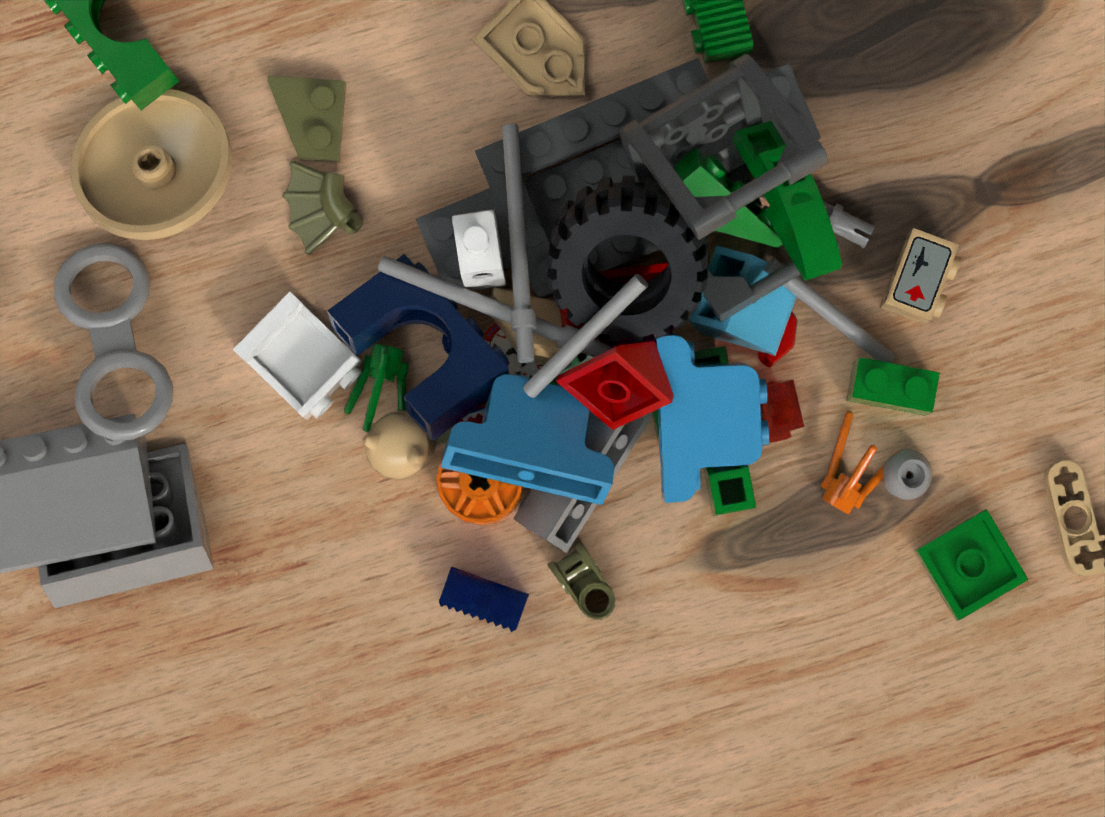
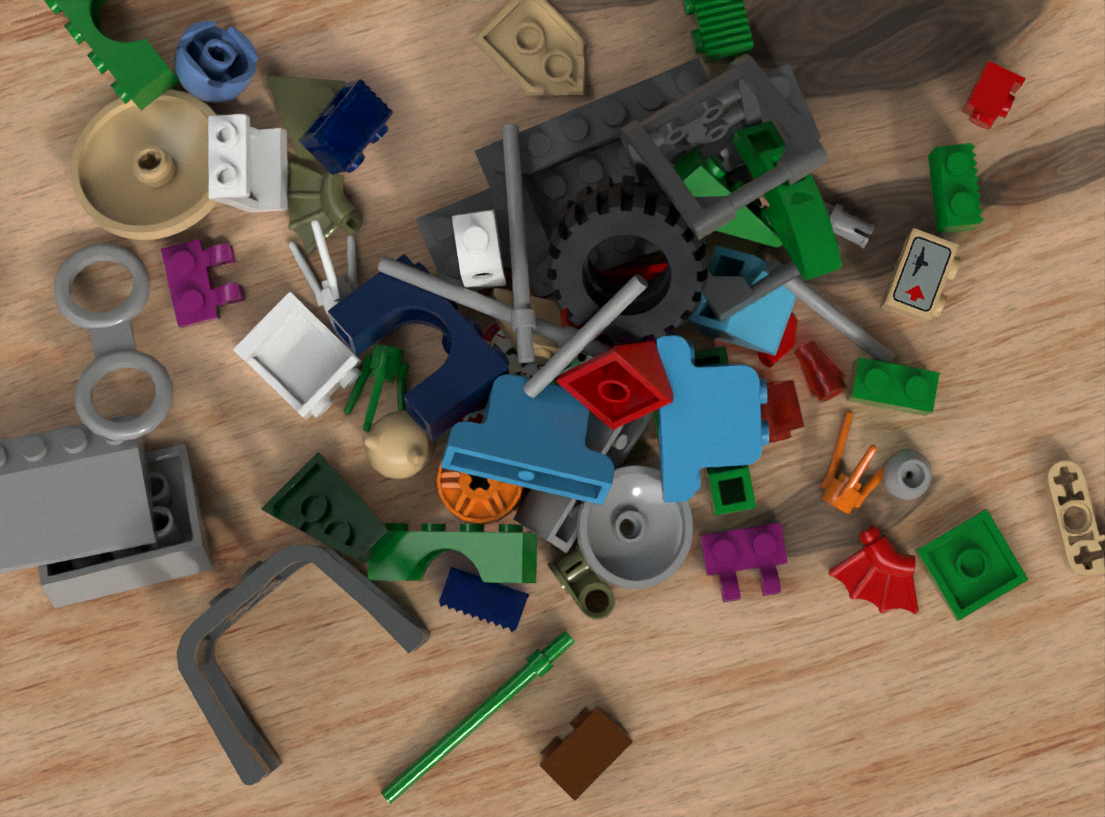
(191, 282): none -> magenta plate
(196, 660): none -> dark grey windscreen
(214, 62): none -> medium blue cylinder
(247, 164): none -> white panel
(329, 510): none -> dark green wing
(334, 287): none -> white plant
(347, 127): none -> clear blue brick
(499, 555): none -> green arch
(538, 664): none -> green bar
(584, 751): none -> reddish brown brick
(656, 534): none -> light grey dish
(745, 550): none -> magenta plate
(820, 373): none -> clear red cone
(879, 573): none -> red arm
(955, 188): none -> green brick
(991, 95): none -> red brick

